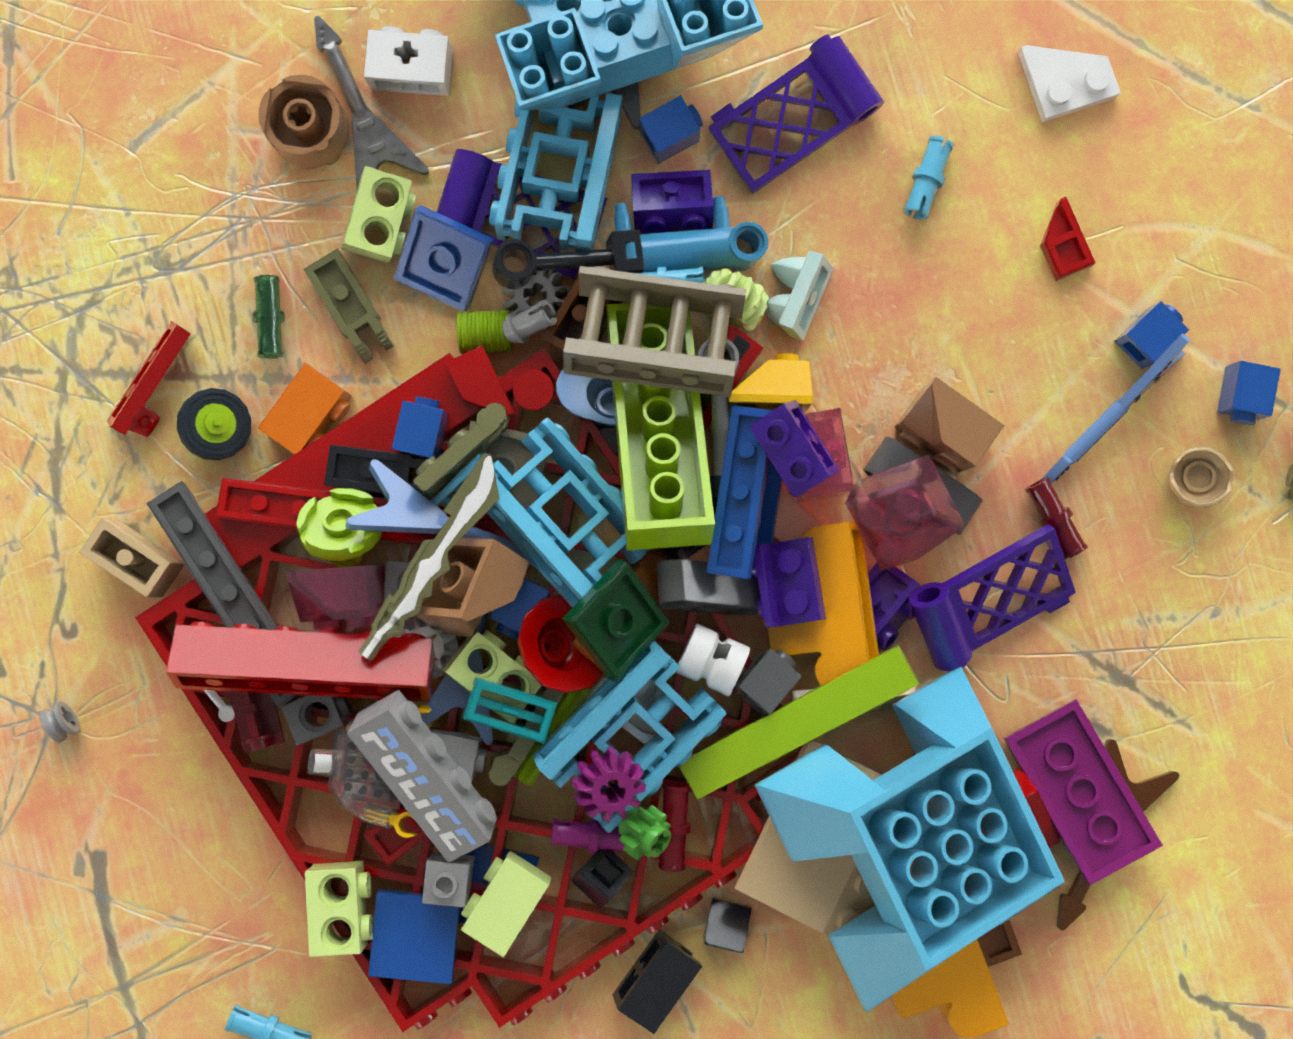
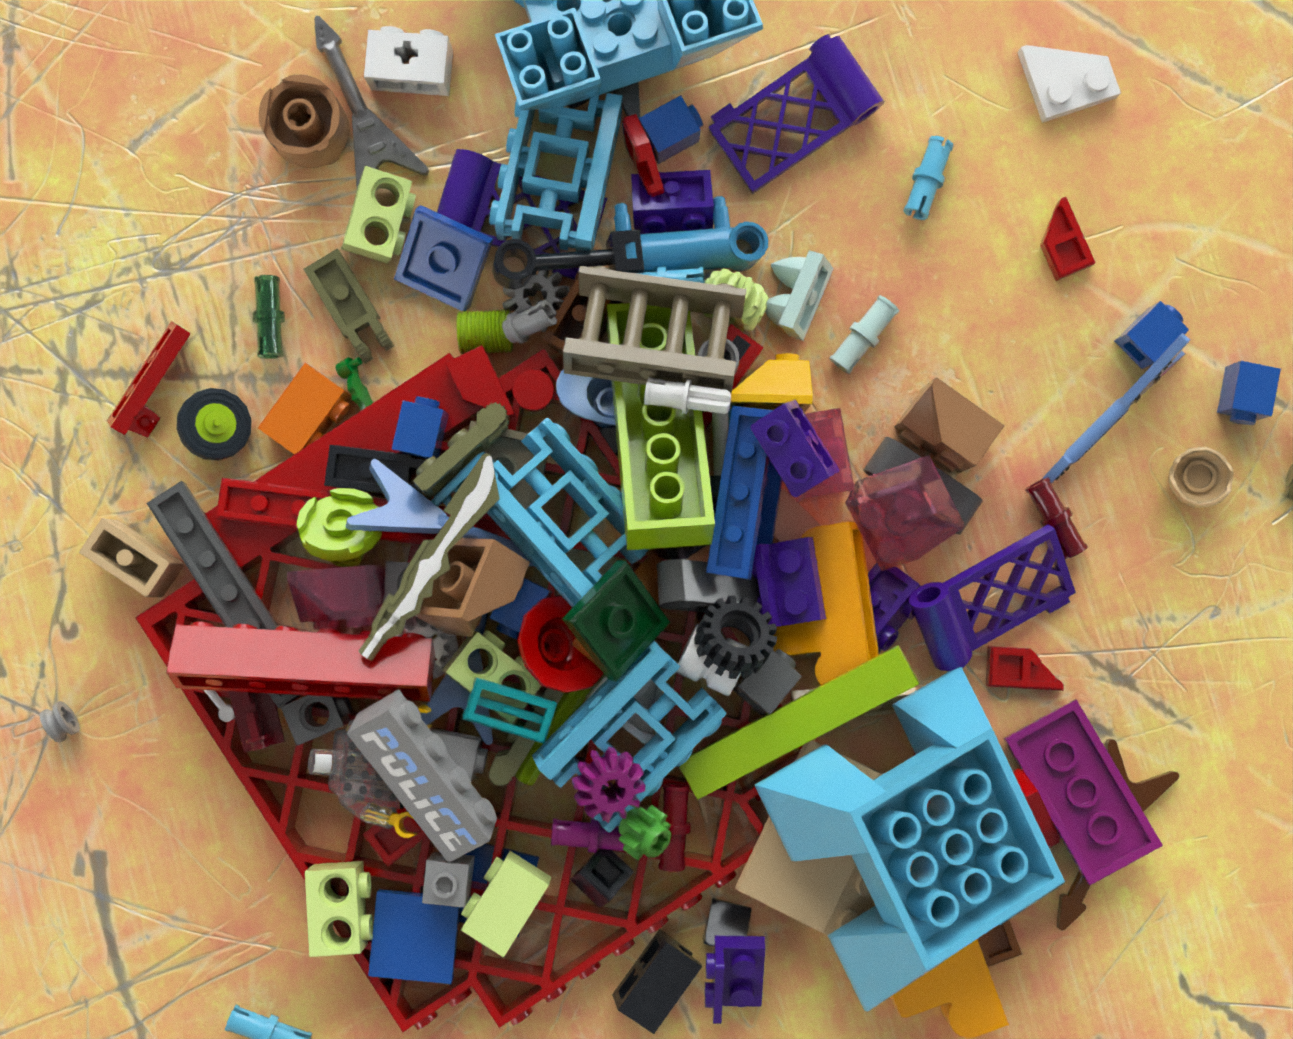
(348, 370): none -> green piece
(641, 154): none -> red tile
(686, 396): none -> white axle
(735, 972): none -> dark purple bracket
(744, 619): none -> black tyre
(864, 334): none -> light aqua pin
(1018, 669): none -> red tile

